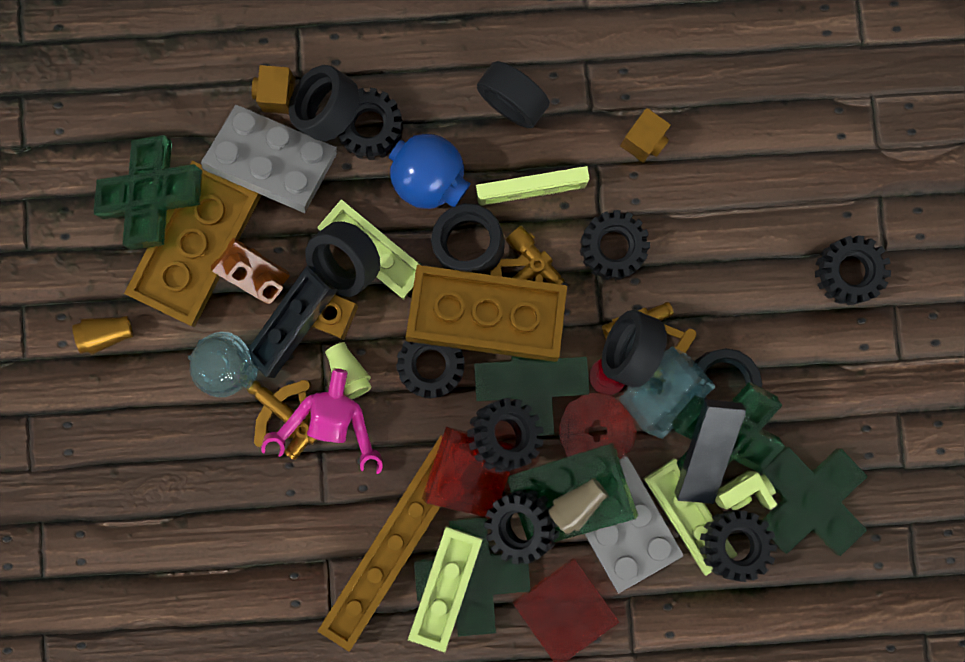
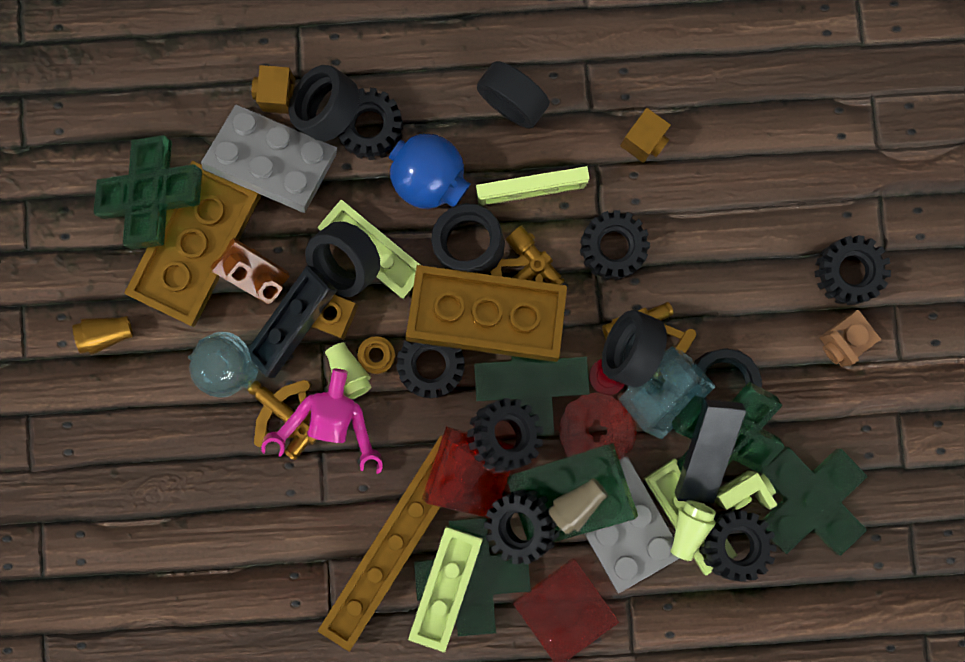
(365, 350): none -> pearl gold plate
(692, 528): none -> yellowish green cone
(849, 339): none -> medium nougat bracket

